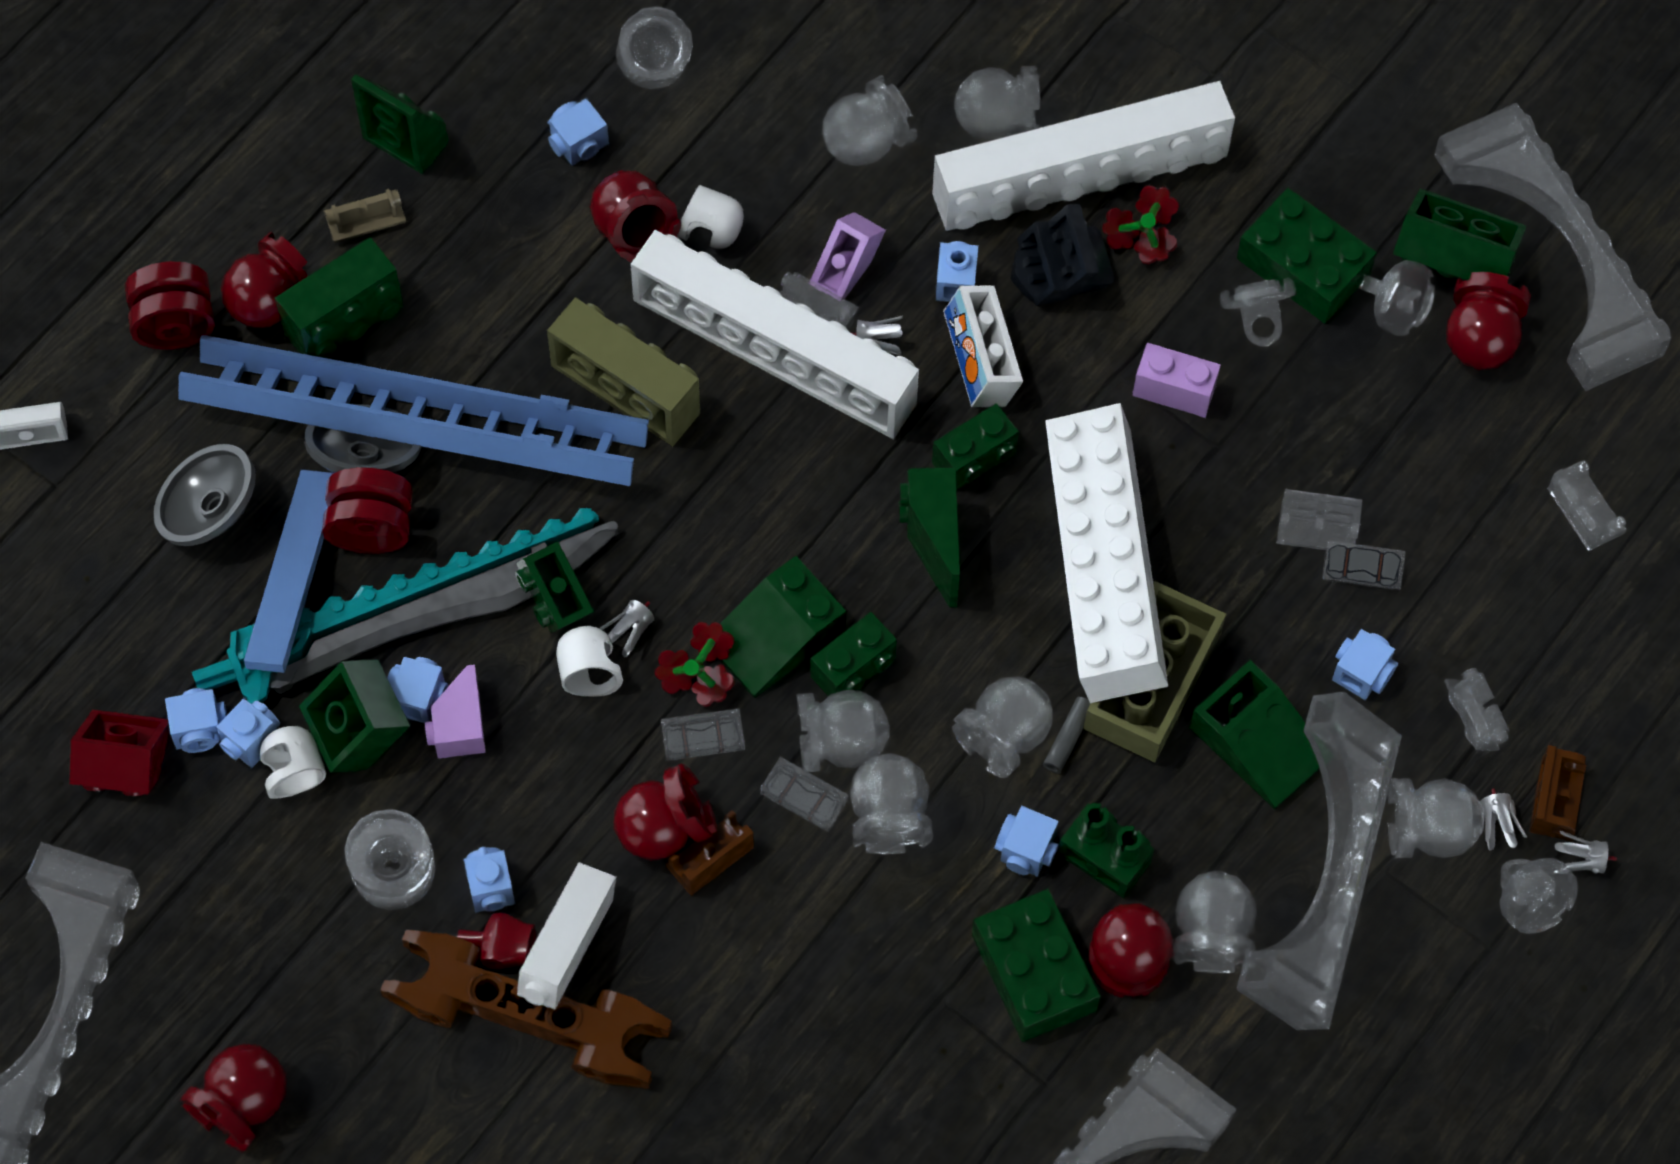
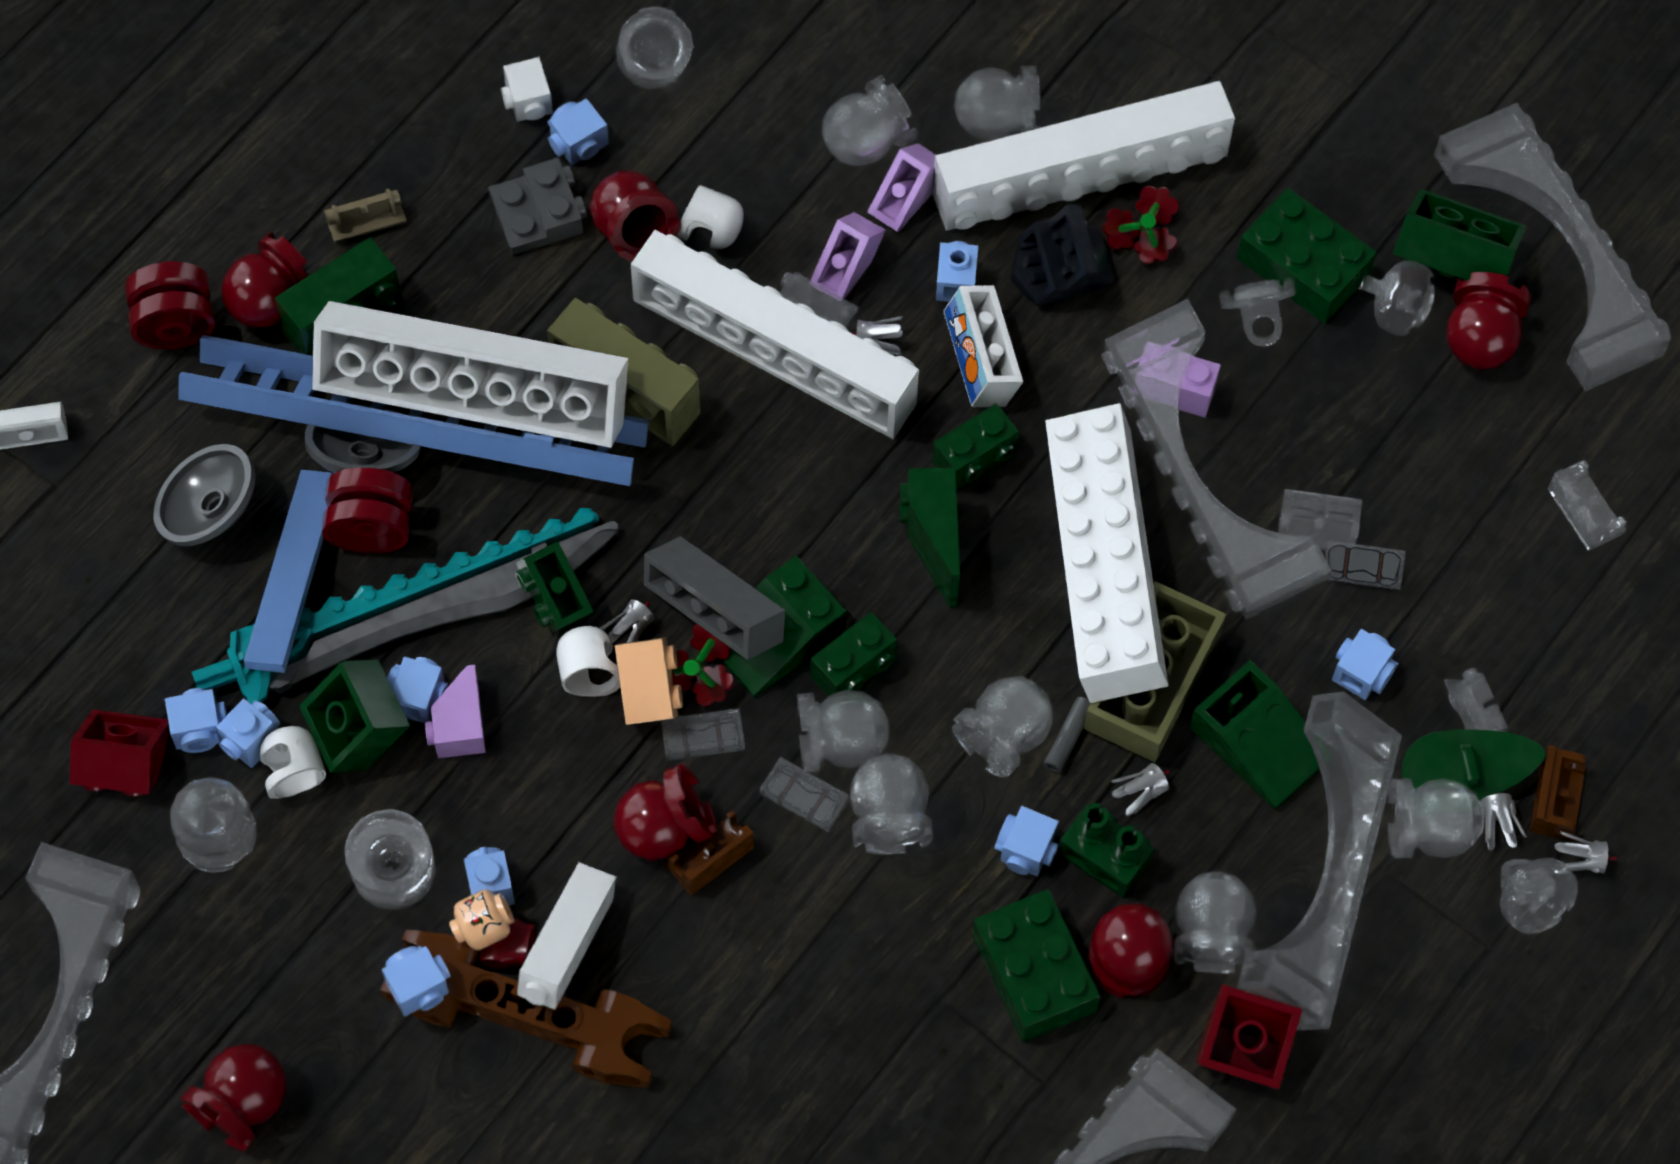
(212, 824): none -> clear tile
(398, 125): dark green slope -> none
(416, 979): none -> light blue brick
(469, 373): none -> white brick
(481, 919): none -> light nougat head
(526, 90): none -> white brick
(538, 207): none -> dark grey plate
(648, 680): none -> light nougat brick
(714, 597): none -> dark grey brick
(904, 187): none -> lavender slope
(1149, 779): none -> flat silver piece
(1249, 1036): none -> dark red slope
(1255, 562): none -> clear arch
(1477, 758): none -> dark green shield

